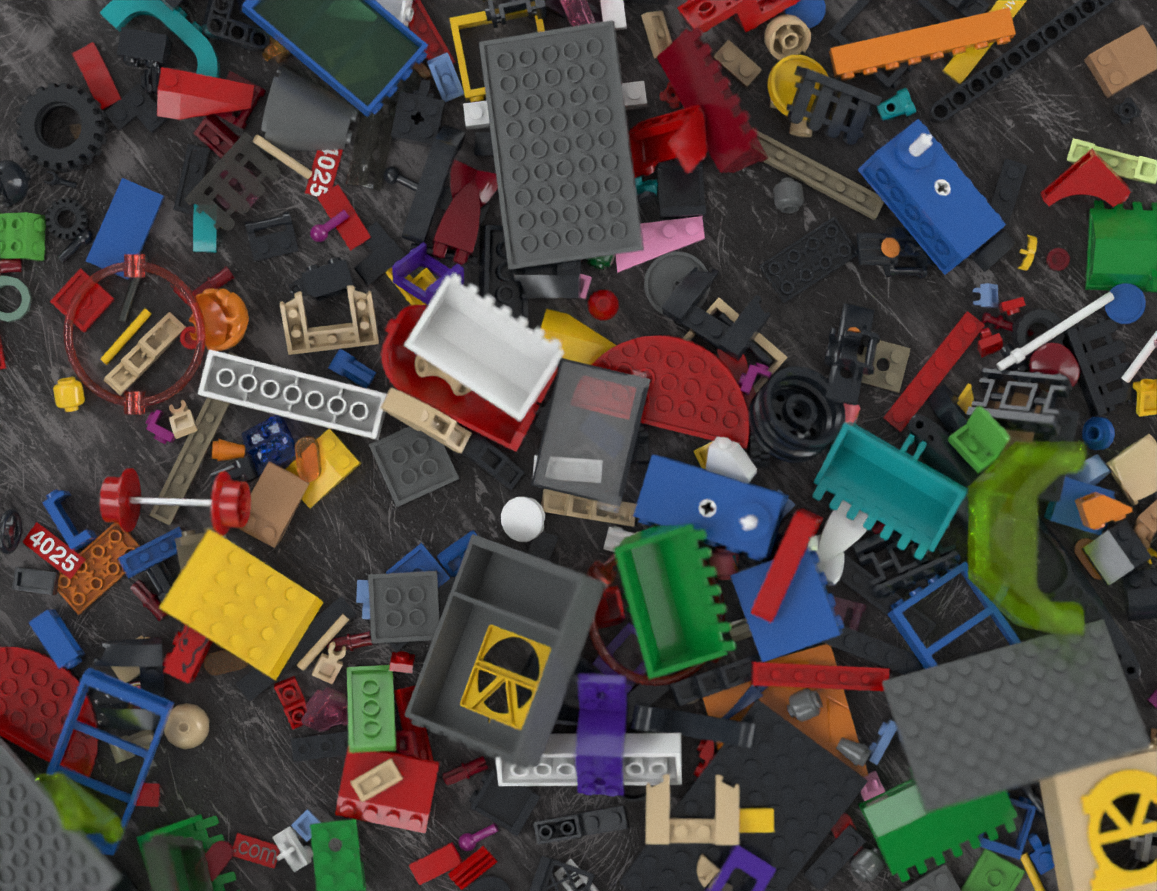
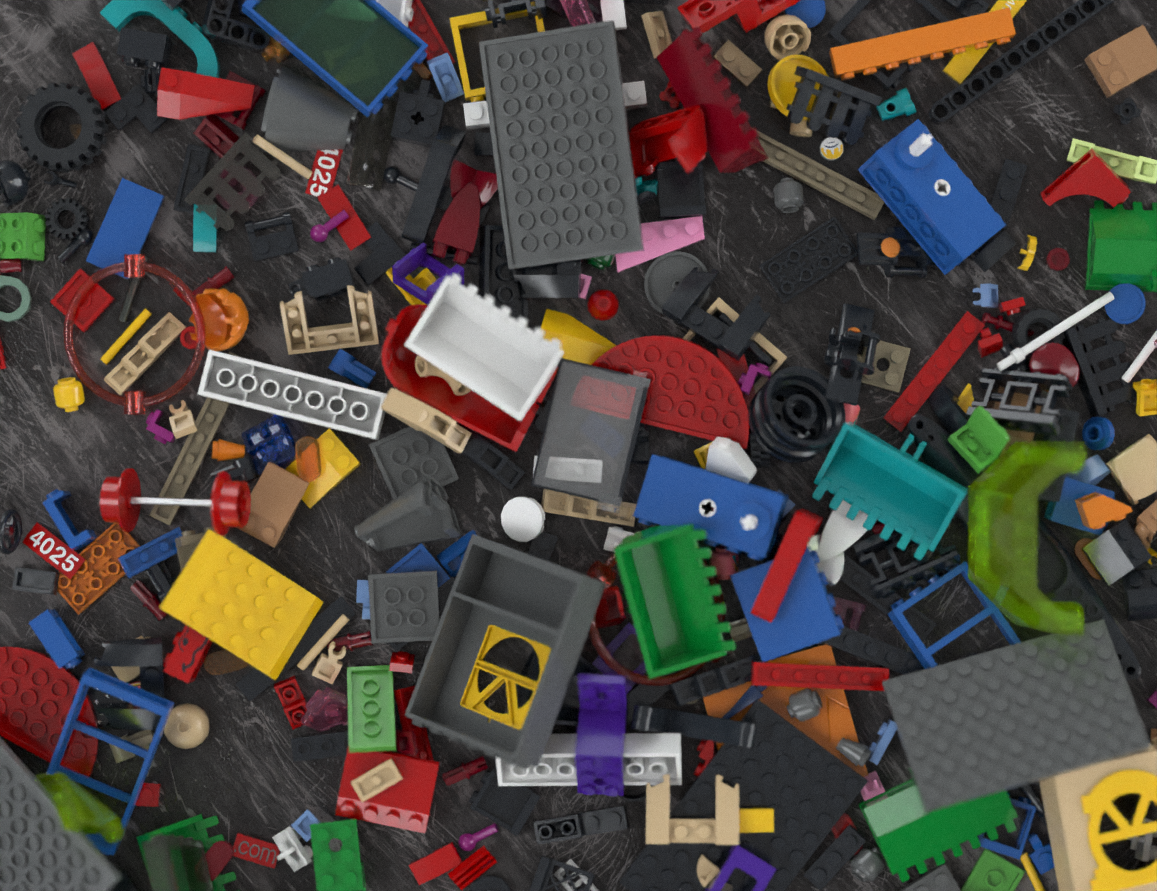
(411, 519): none -> dark grey cone
(831, 148): none -> tile

